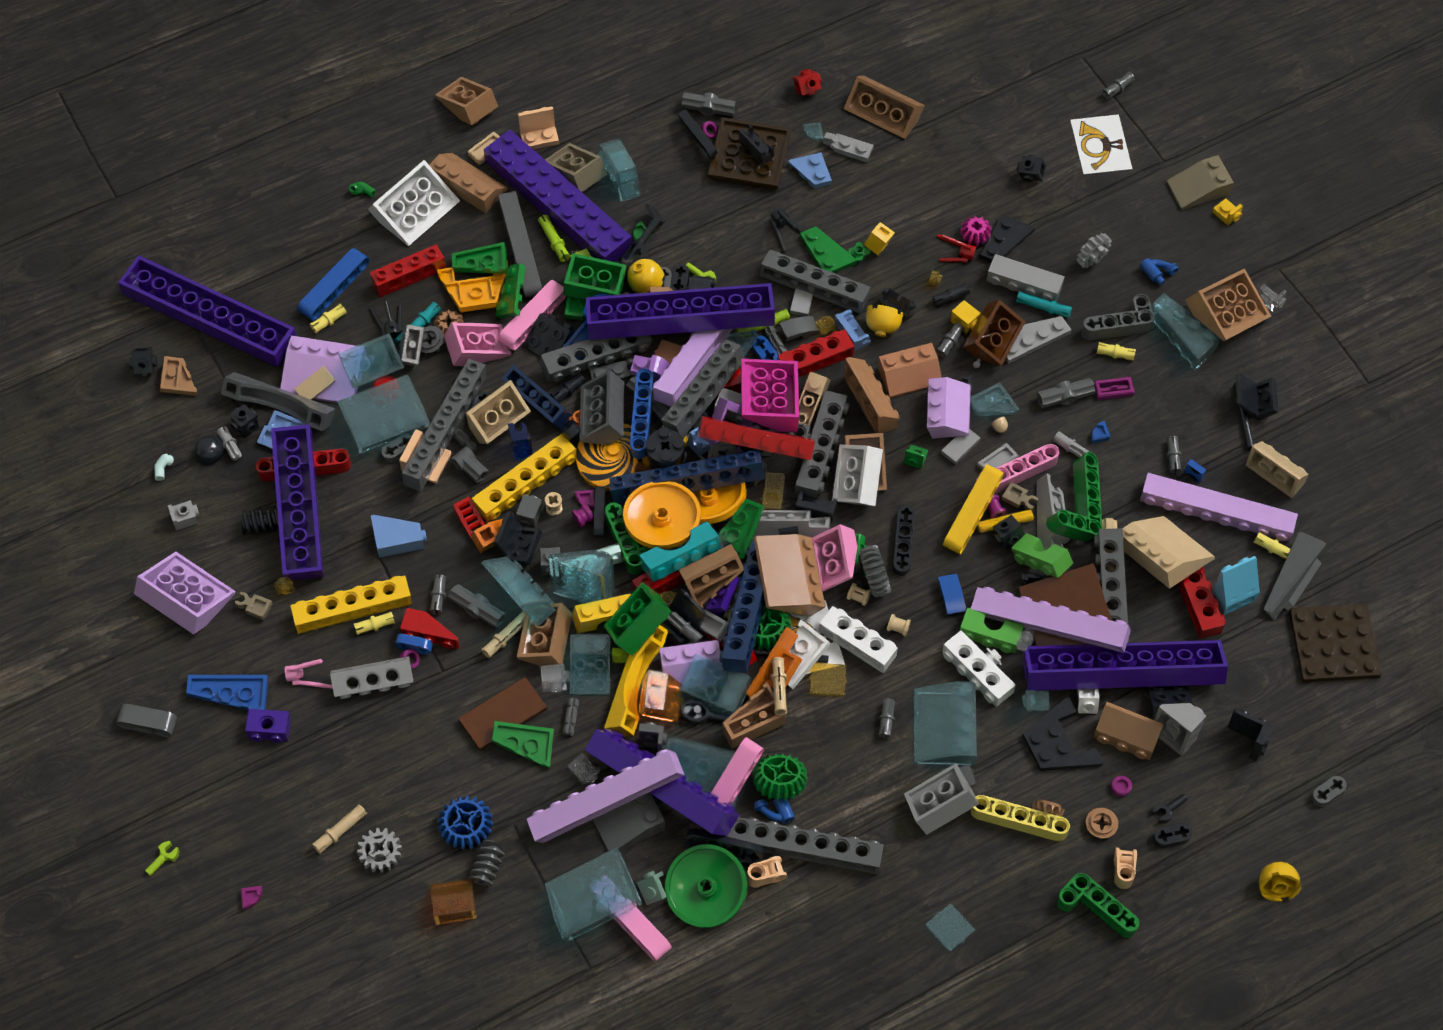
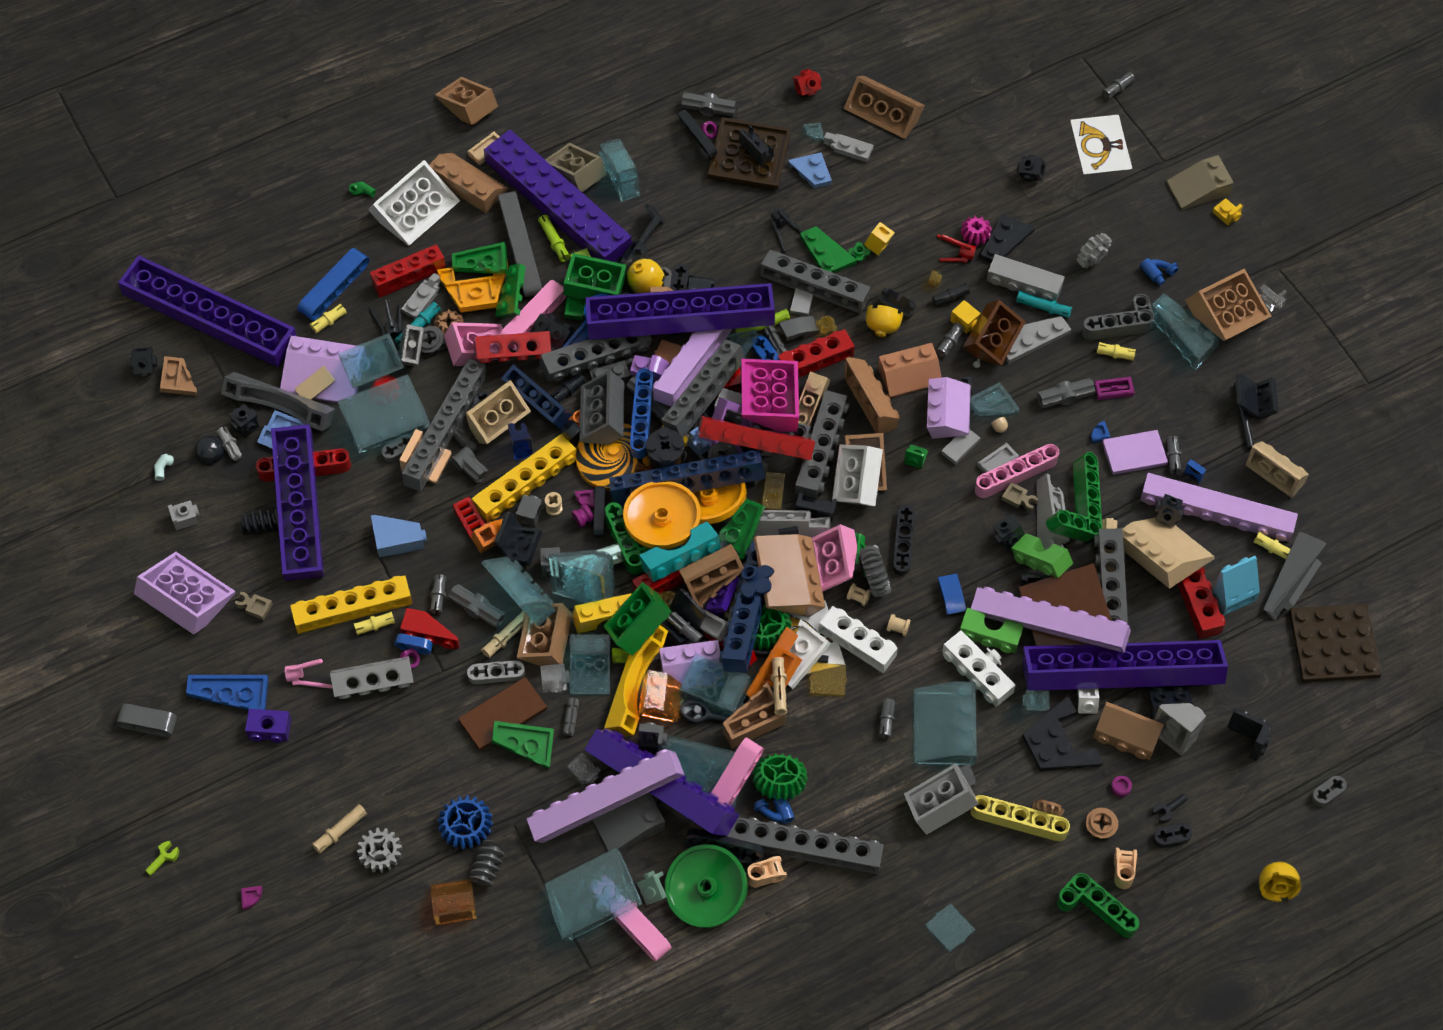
(284, 586): clear yellow plate -> none
(422, 297): none -> light grey hinge
(482, 345): none -> red brick
(510, 665): none -> light grey beam
(538, 128): light nougat bracket -> none
(638, 231): green tile -> none
(697, 272): lime bar -> none
(759, 580): none -> dark blue plate
(846, 321): medium blue hinge -> none
(973, 509): yellow beam -> none
(995, 508): magenta bush -> none
(1021, 517): yellow axle -> none
(1025, 639): clear pin -> none
(1069, 444): light grey axle -> none
(1134, 452): none -> lavender tile
(1169, 510): none -> black brick

